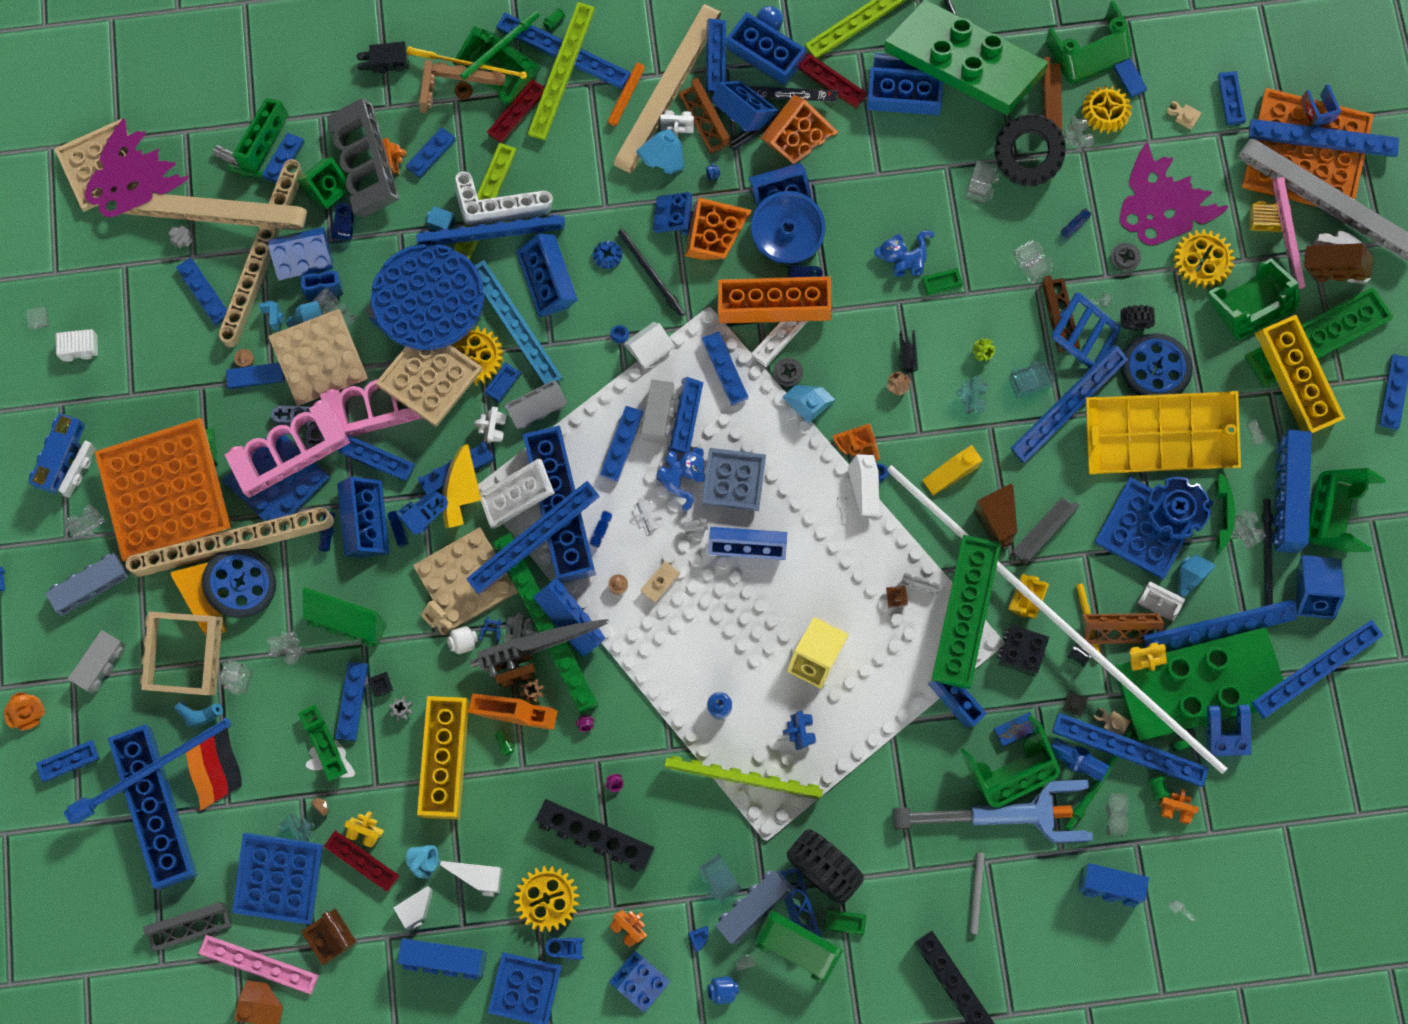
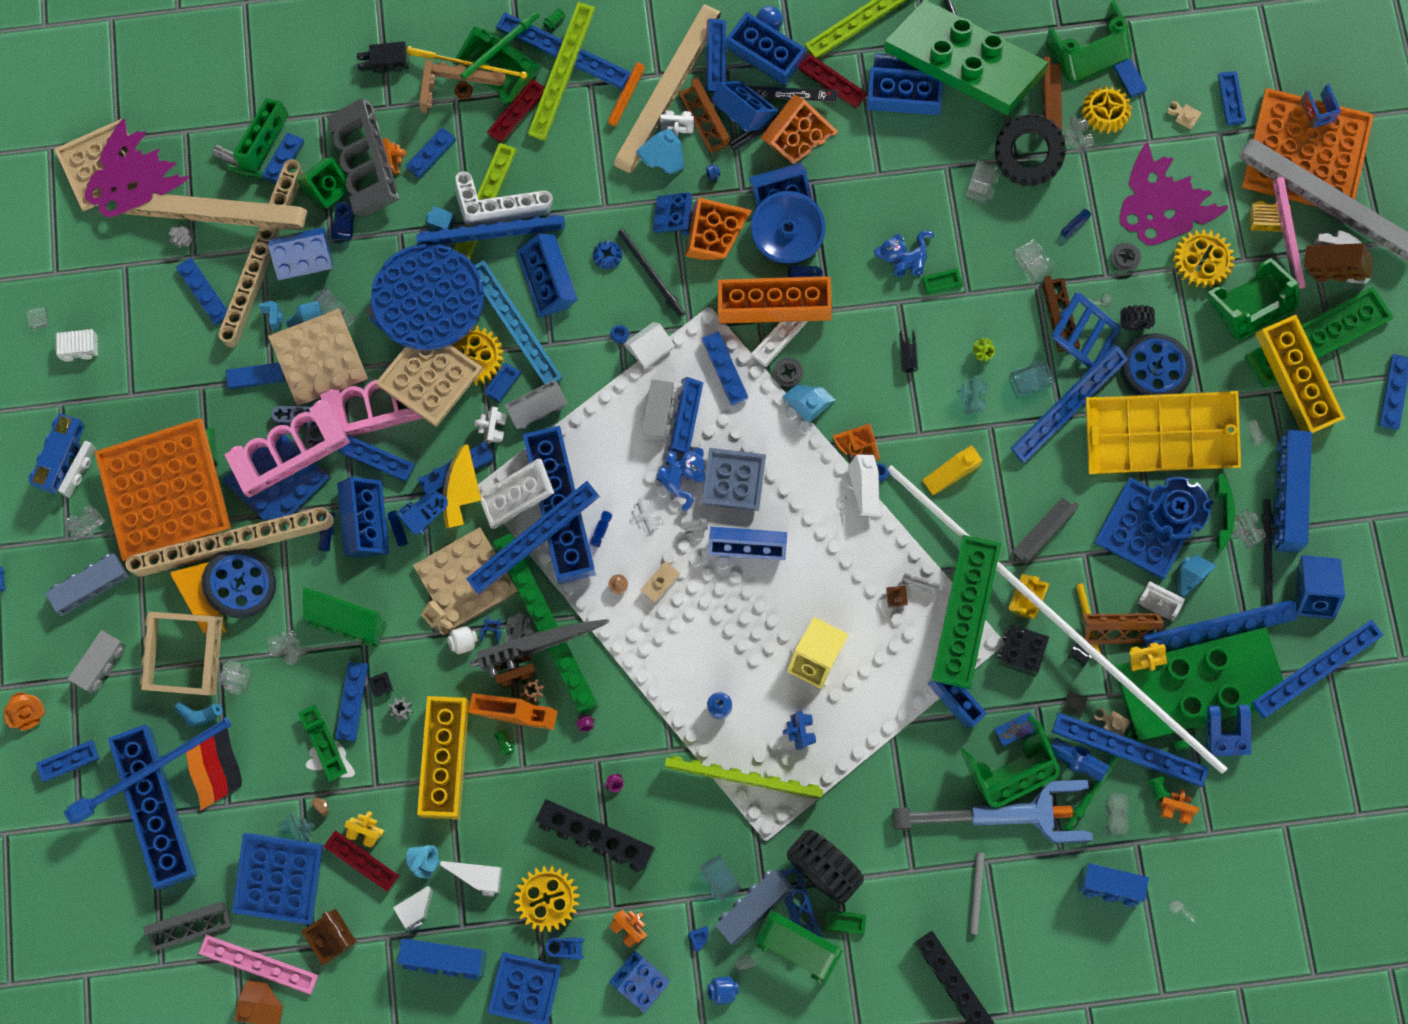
(244, 358): medium nougat tile -> none
(314, 284): blue brick -> none
(565, 611): blue brick -> none
(622, 443): blue plate -> none
(898, 383): medium nougat gear -> none
(998, 515): reddish brown slope -> none
(1323, 138): blue plate -> none
(1332, 507): green windscreen -> none

